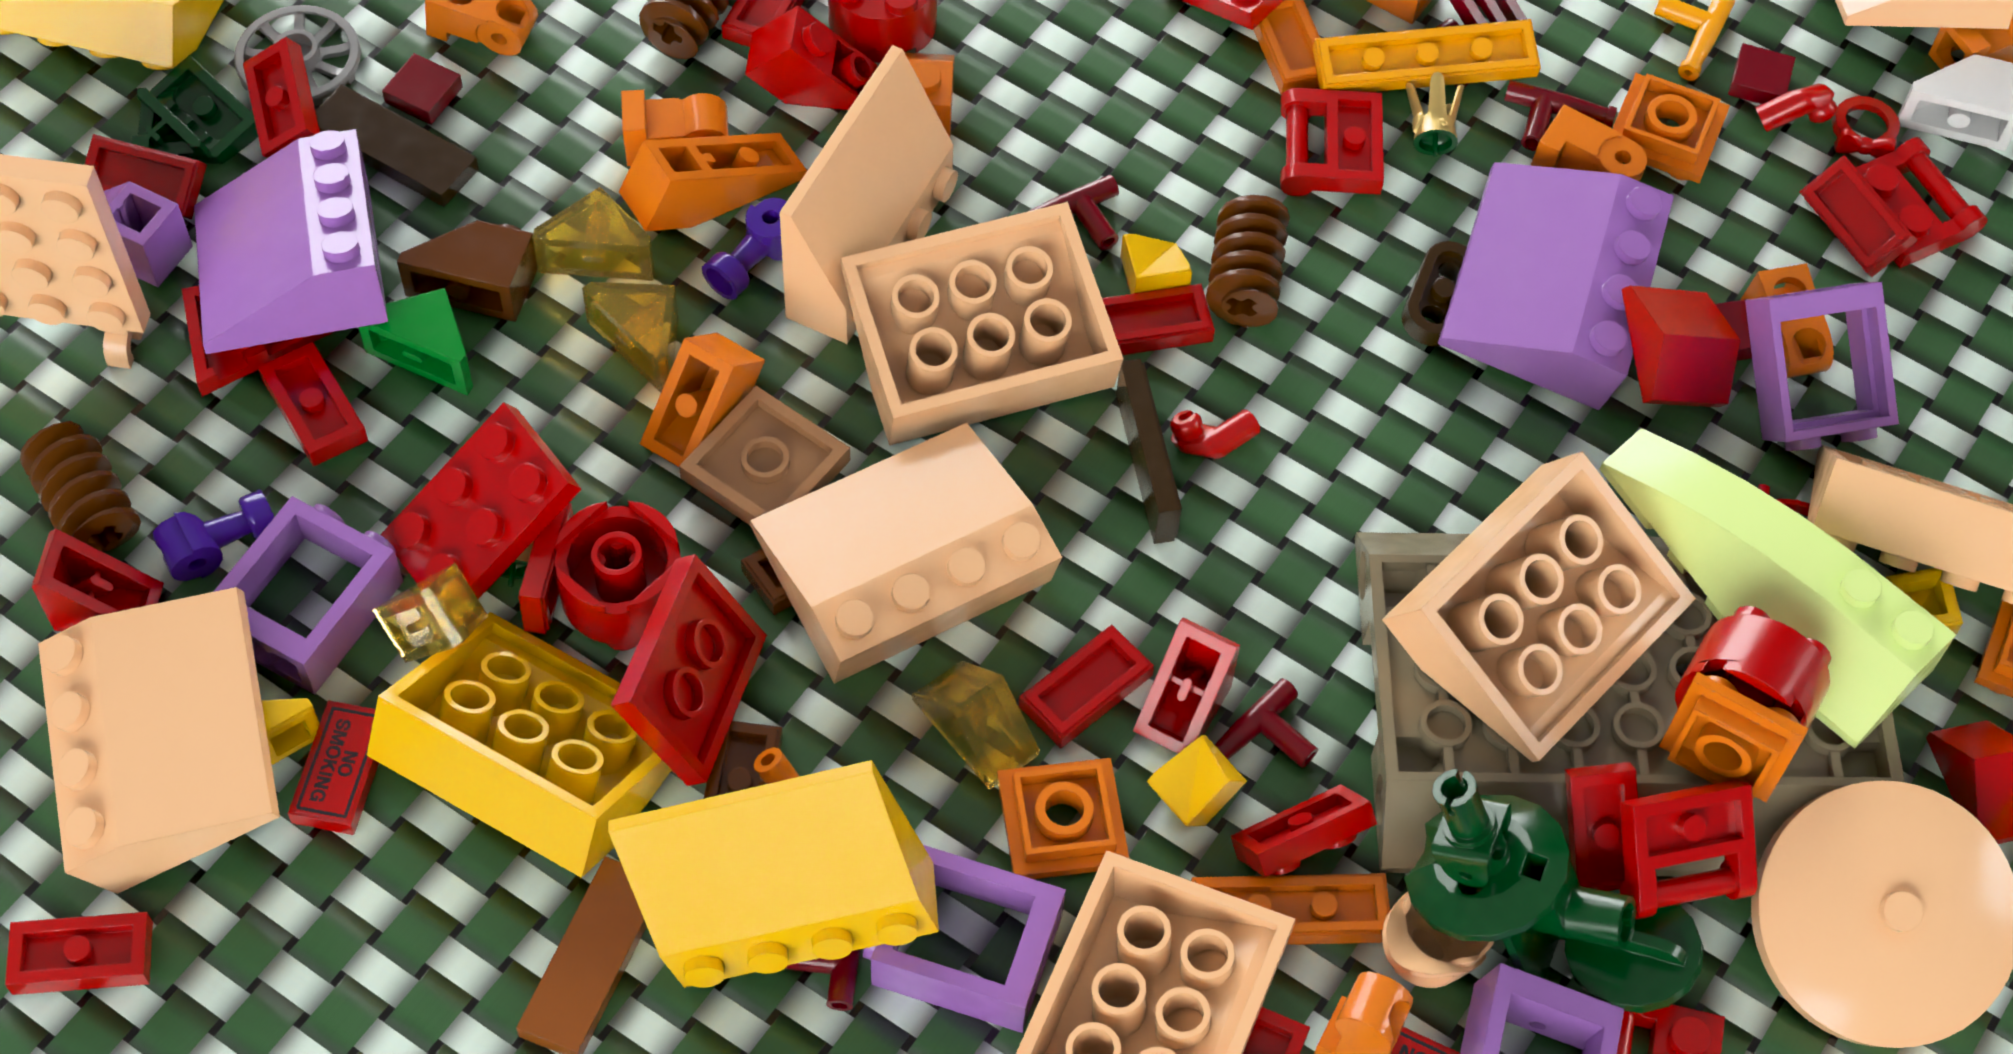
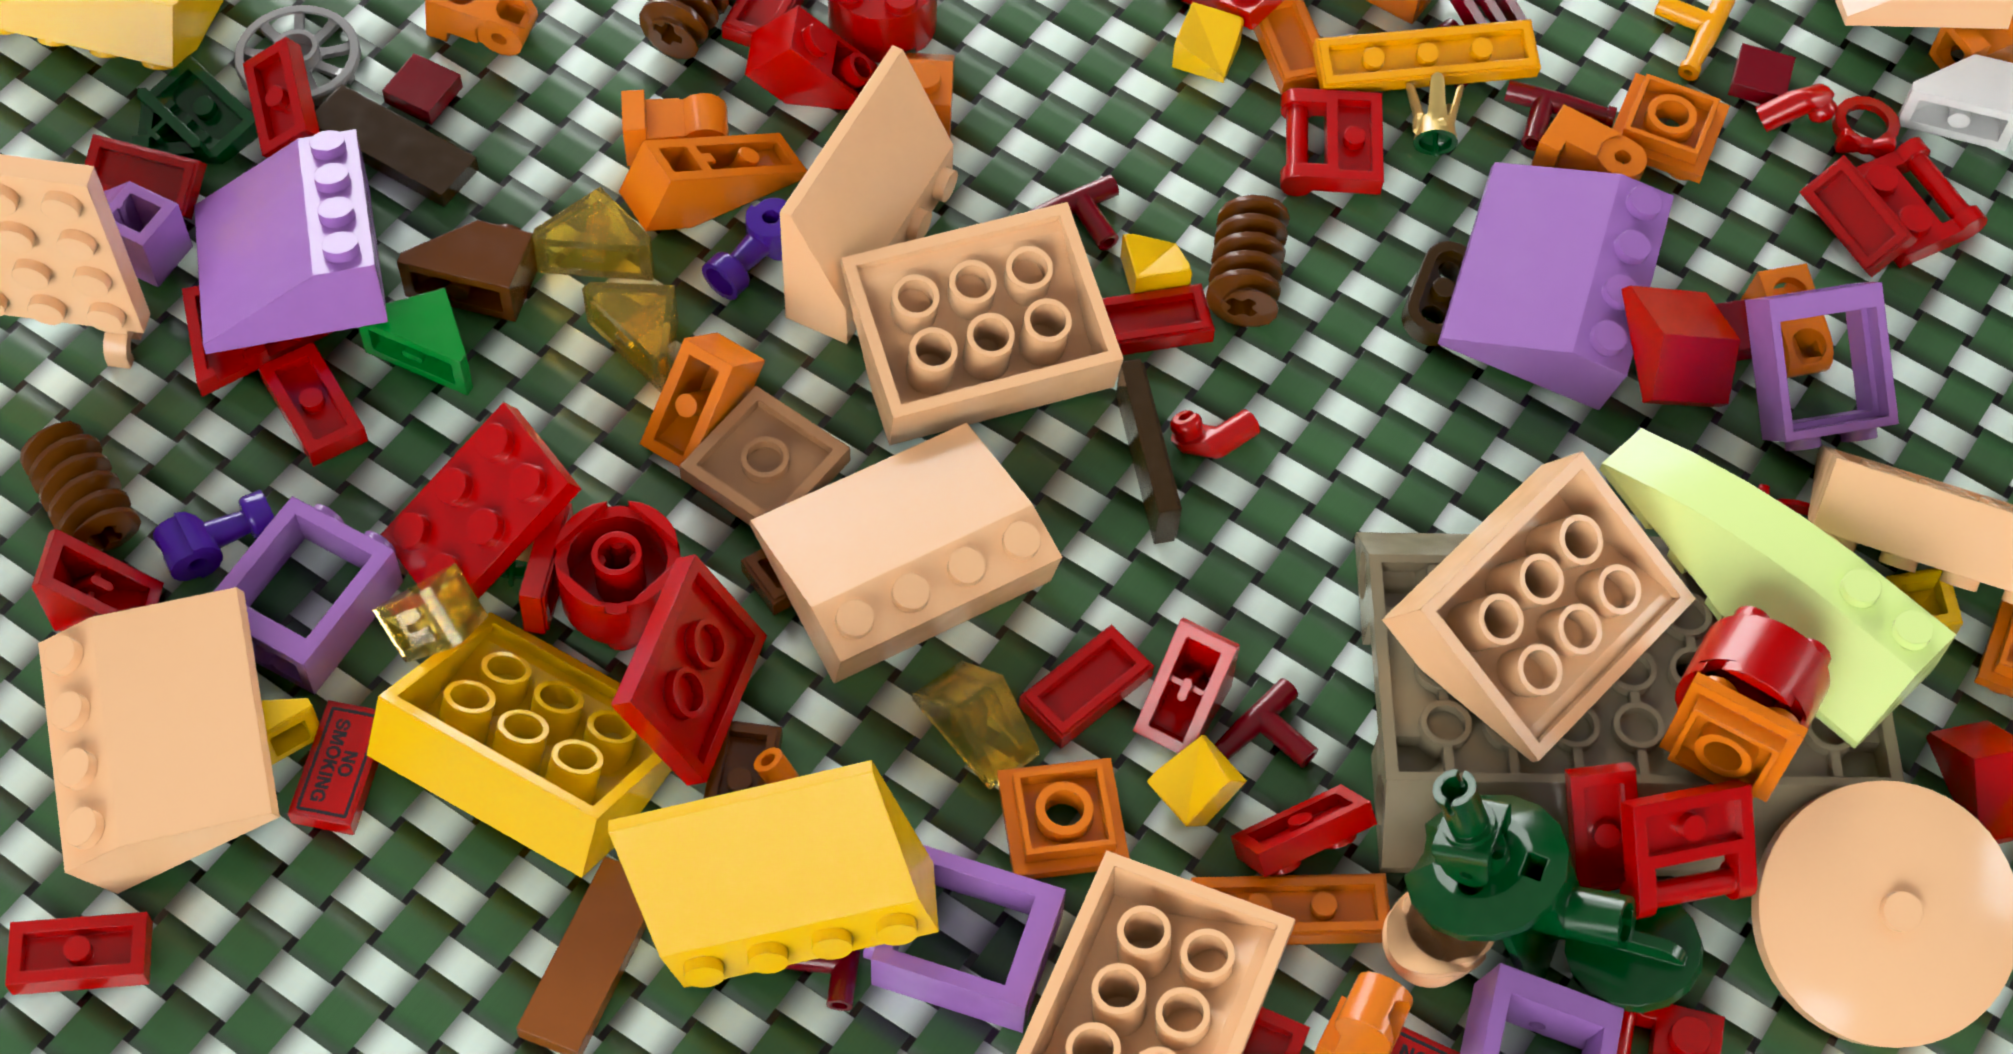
(1207, 42): none -> yellow slope

